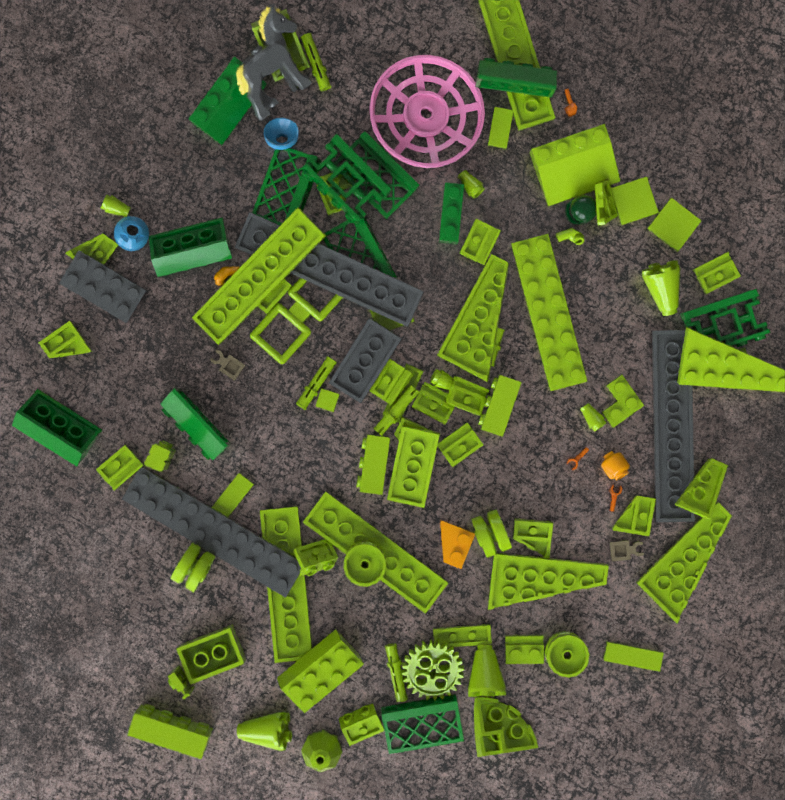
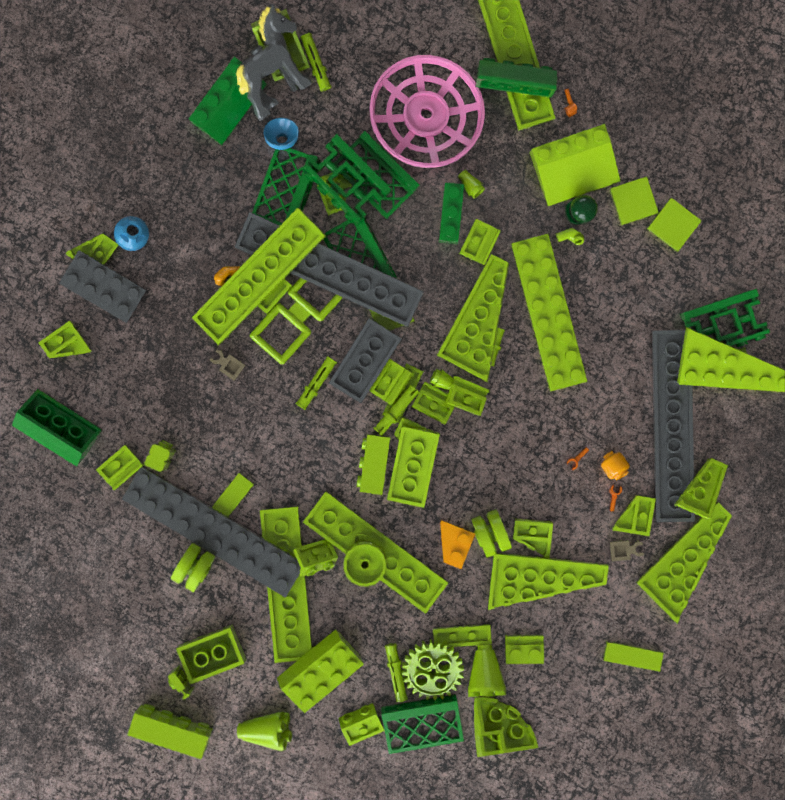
(115, 206): lime cone -> none
(189, 247): green slope -> none
(195, 423): green slope -> none
(321, 751): lime cone -> none
(327, 400): lime tile -> none
(459, 444): lime plate -> none
(499, 405): lime brick -> none
(500, 127): lime tile -> none
(565, 665): lime wheel -> none
(593, 417): lime cone -> none
(605, 202): lime wing -> none
(626, 401): lime plate -> none
(664, 285): lime cone -> none
(716, 273): lime plate -> none

